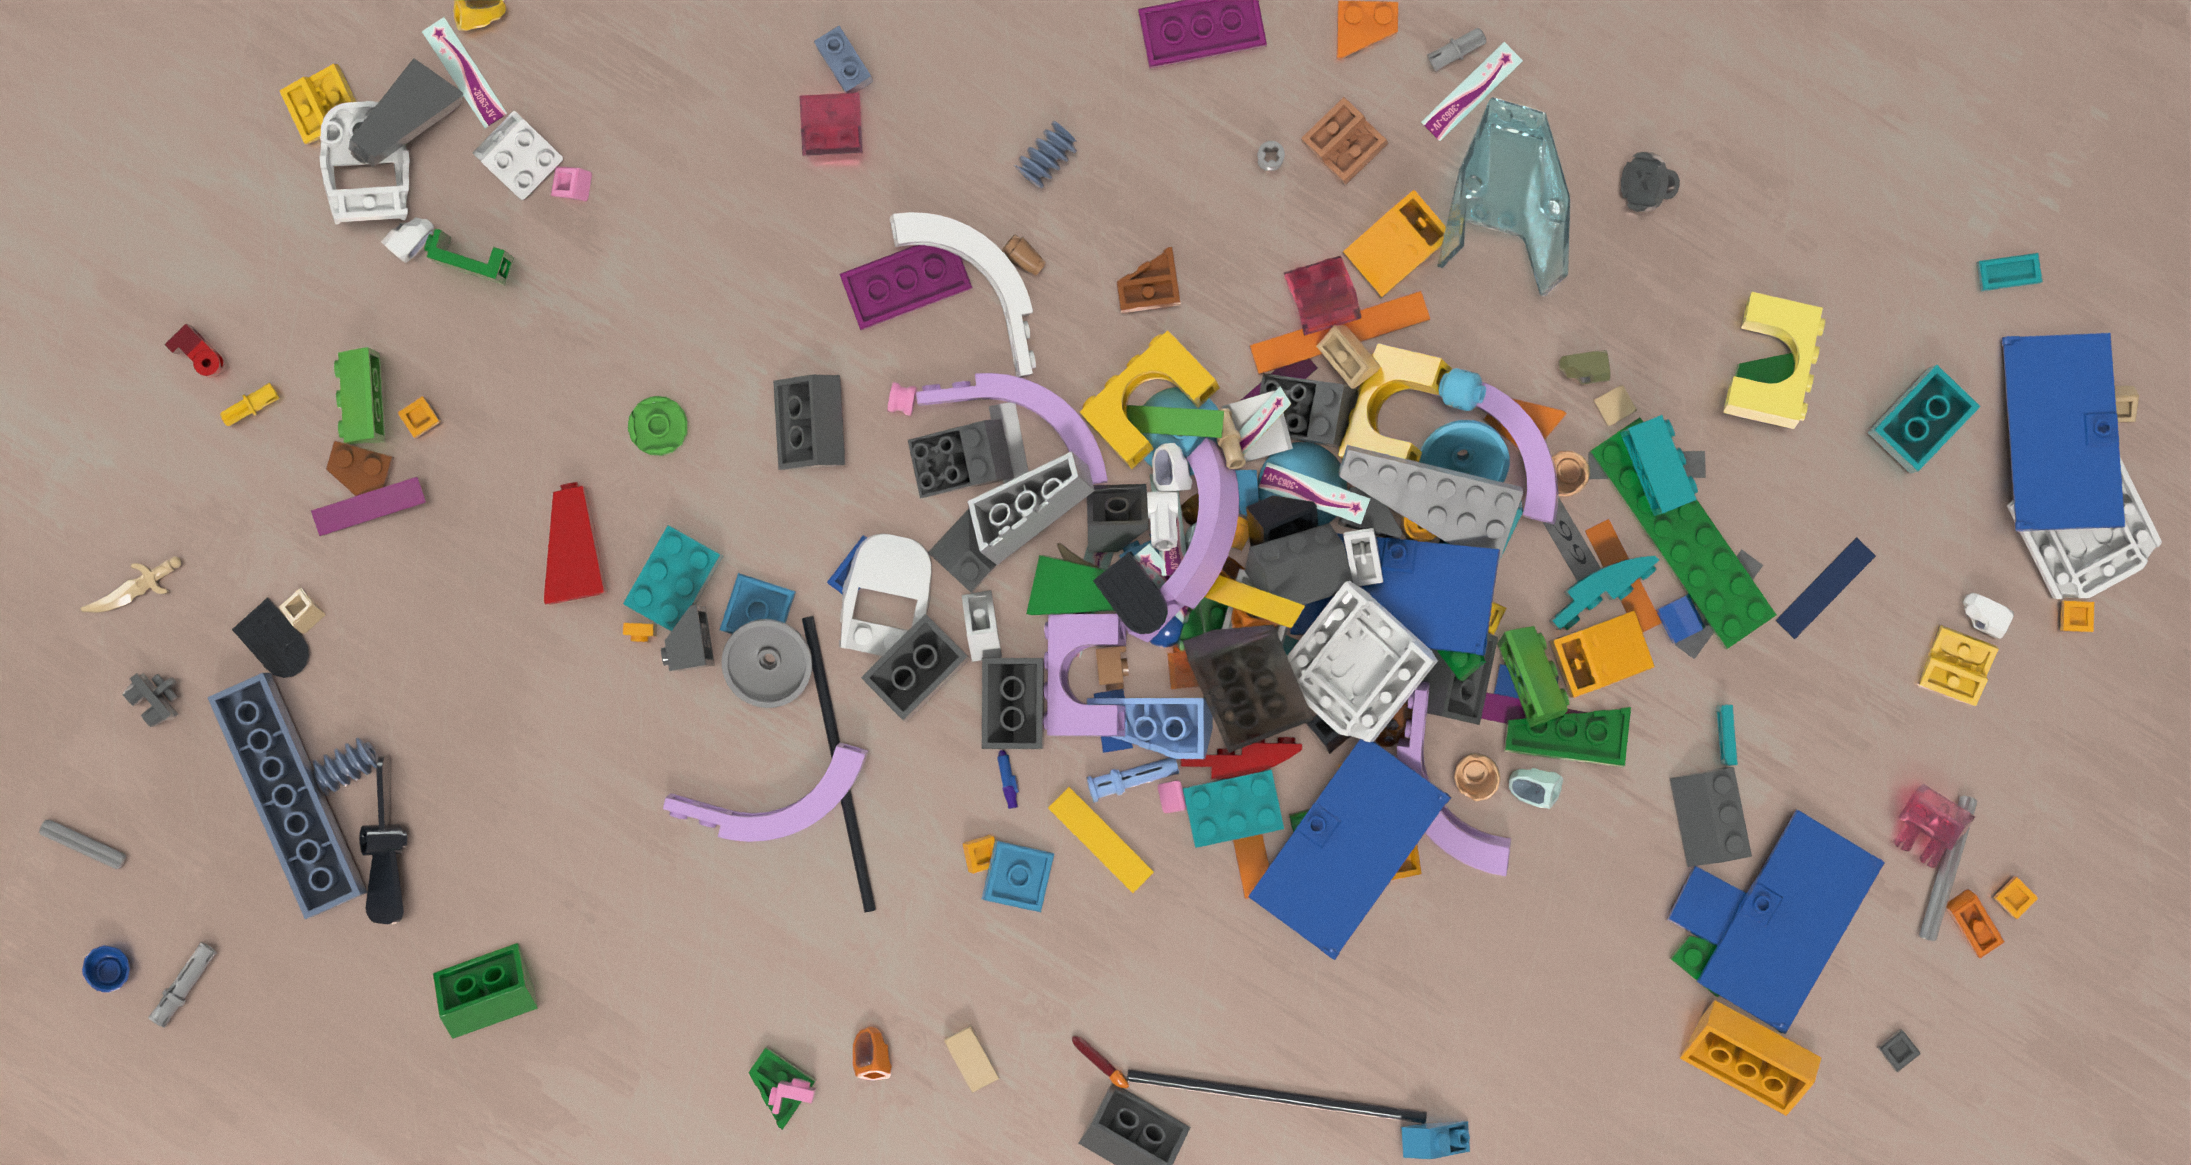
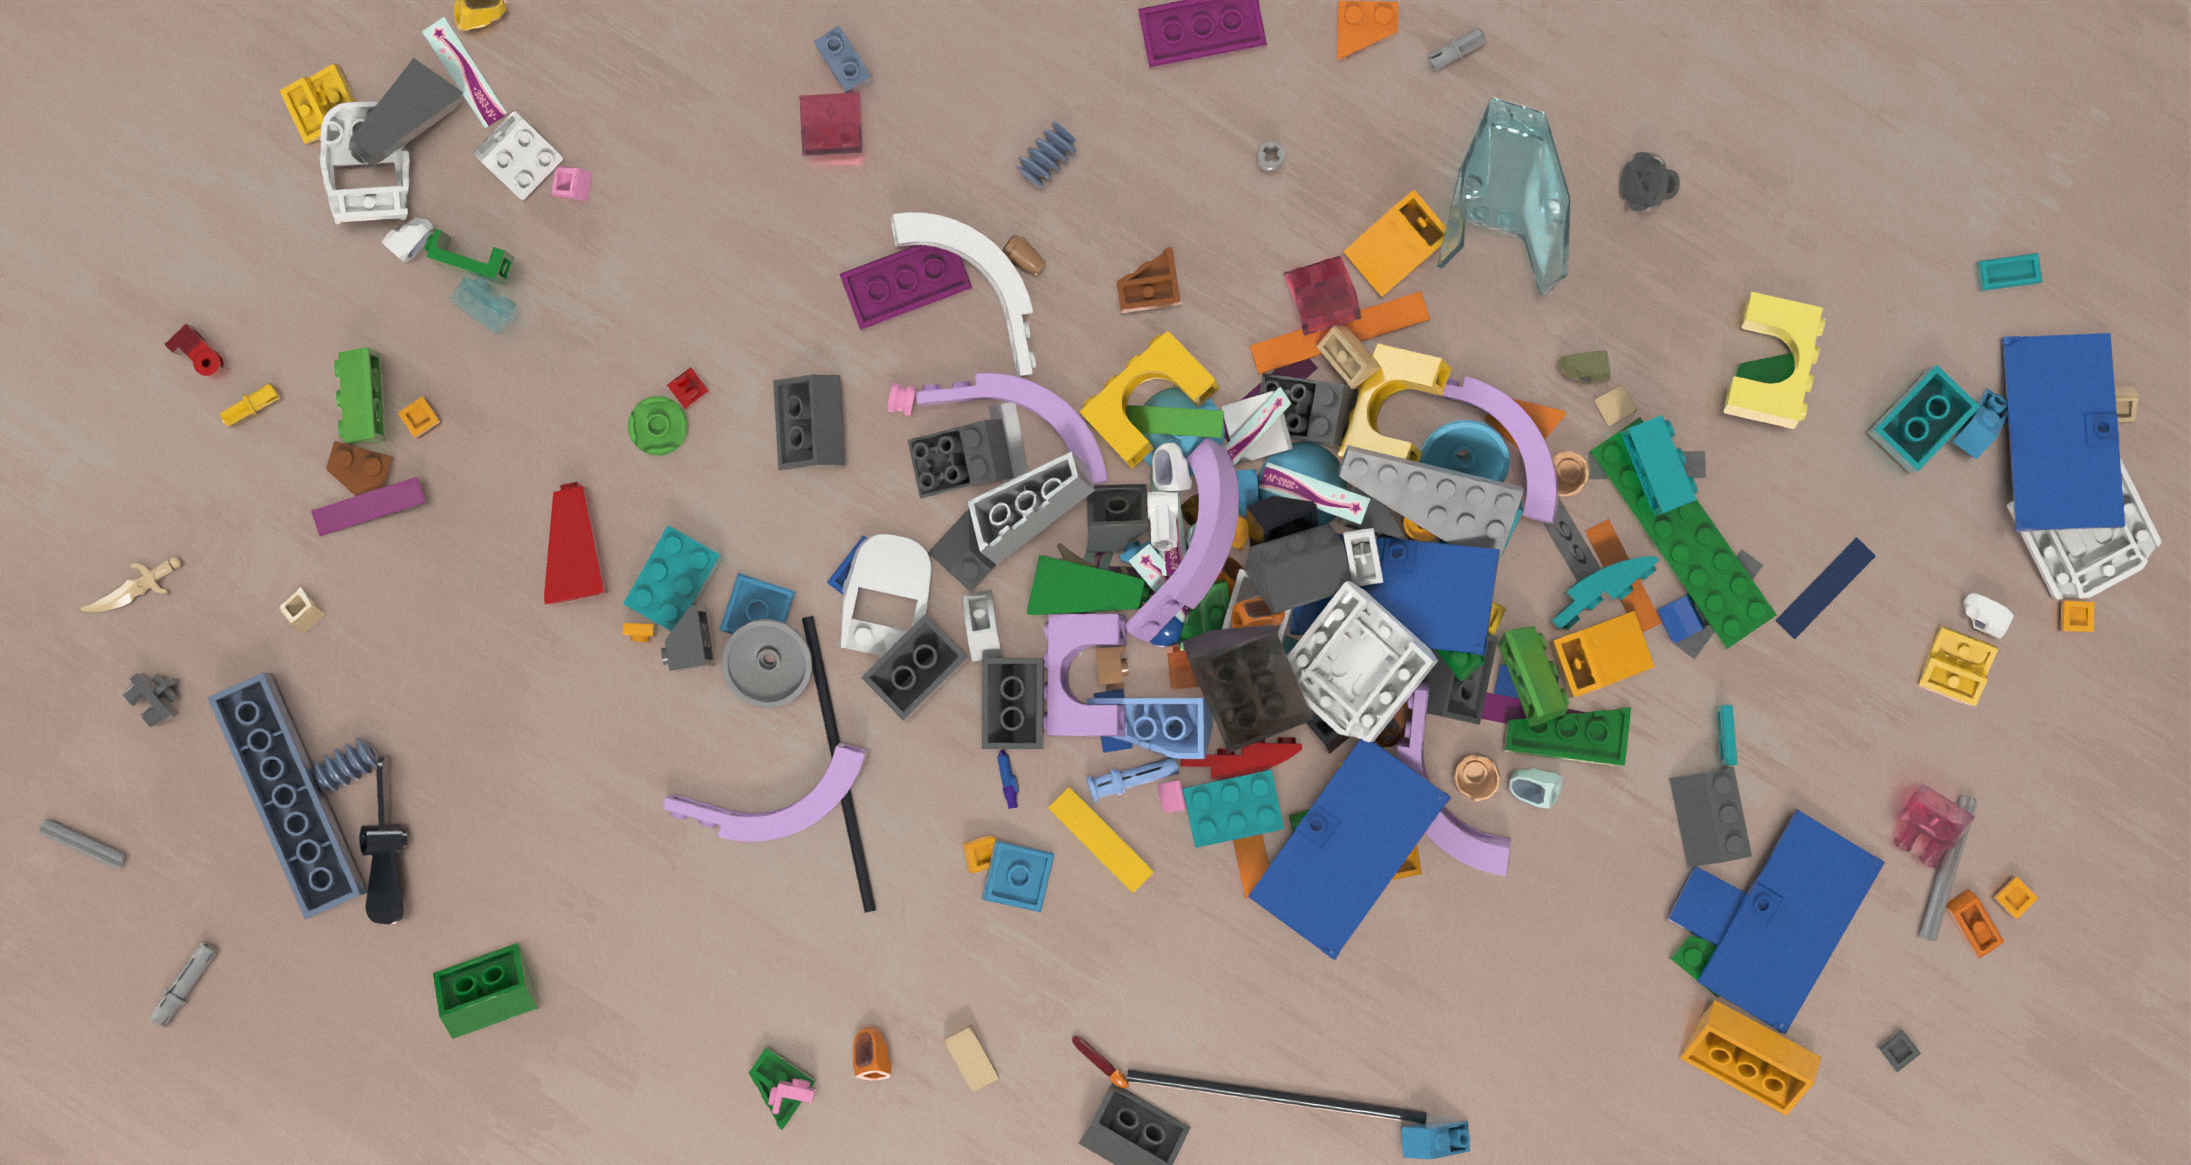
(106, 969): blue hair -> none
(274, 640): black window -> none
(480, 304): none -> clear light blue bracket
(688, 388): none -> red tile
(1133, 595): black window -> none
(1231, 442): tan pin -> none
(1255, 601): yellow sticker -> none
(1344, 140): nougat slope -> none
(1462, 389): medium azure head -> none
(1471, 91): sticker -> none
(1983, 425): none -> dark azure slope

